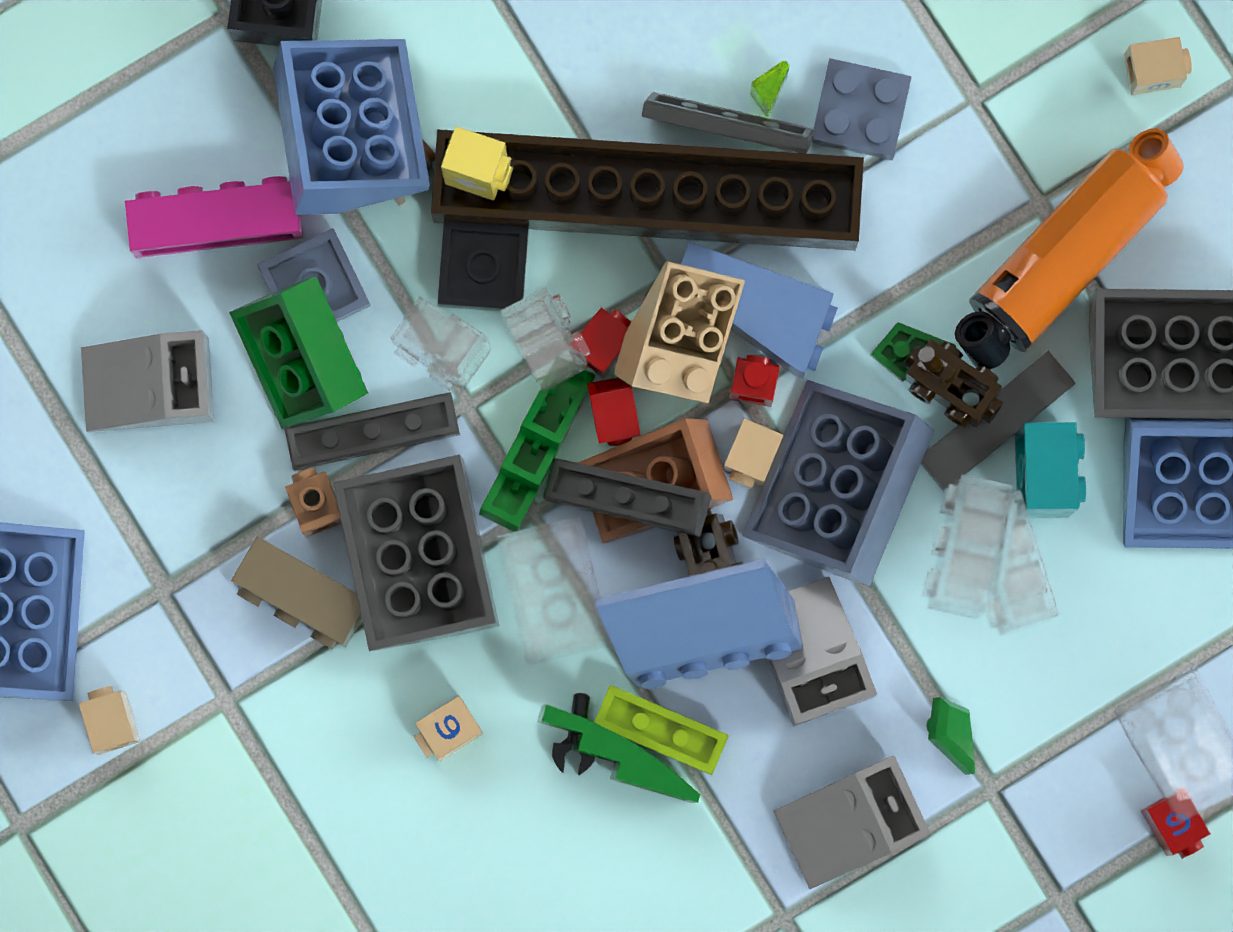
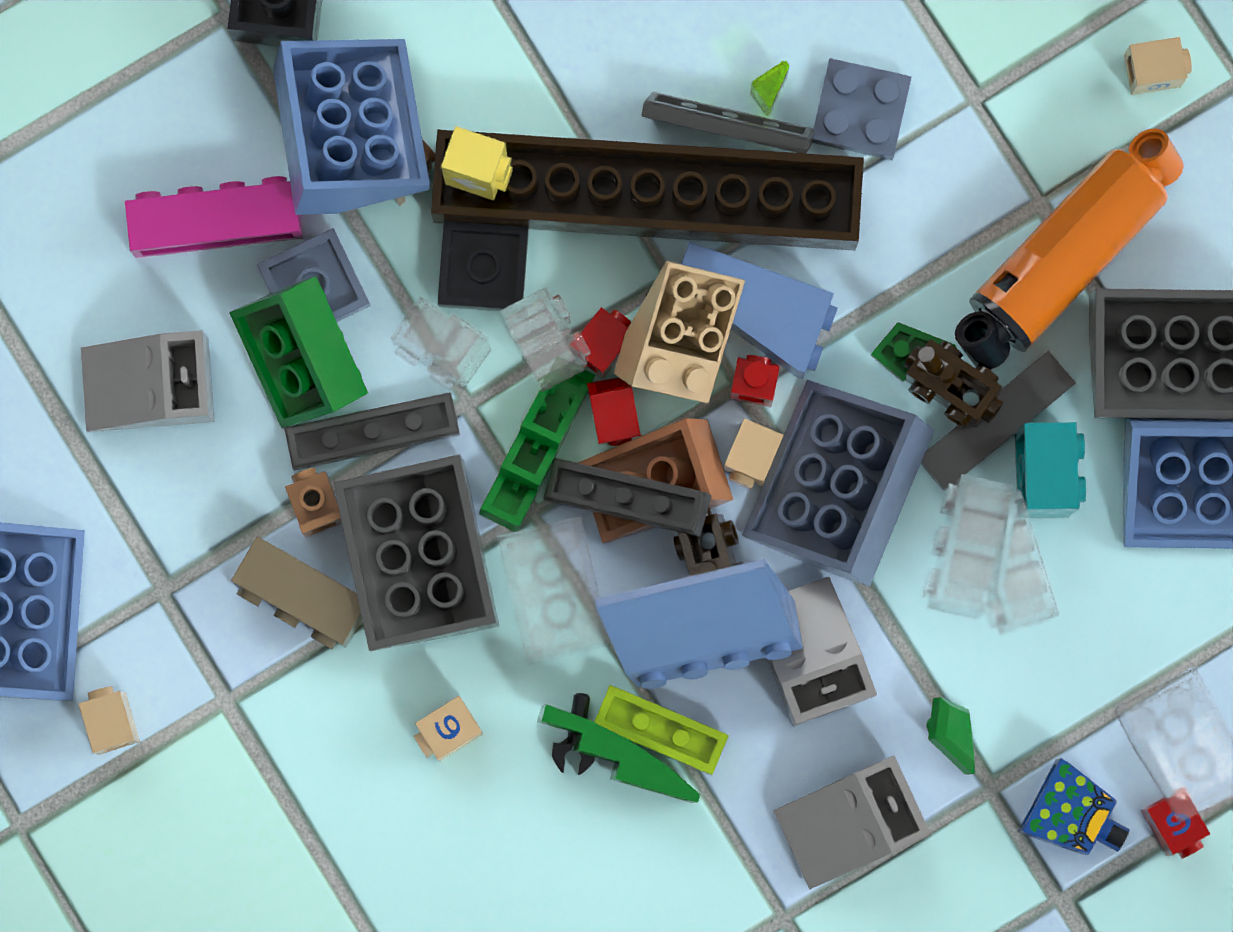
(1073, 812): none -> torso

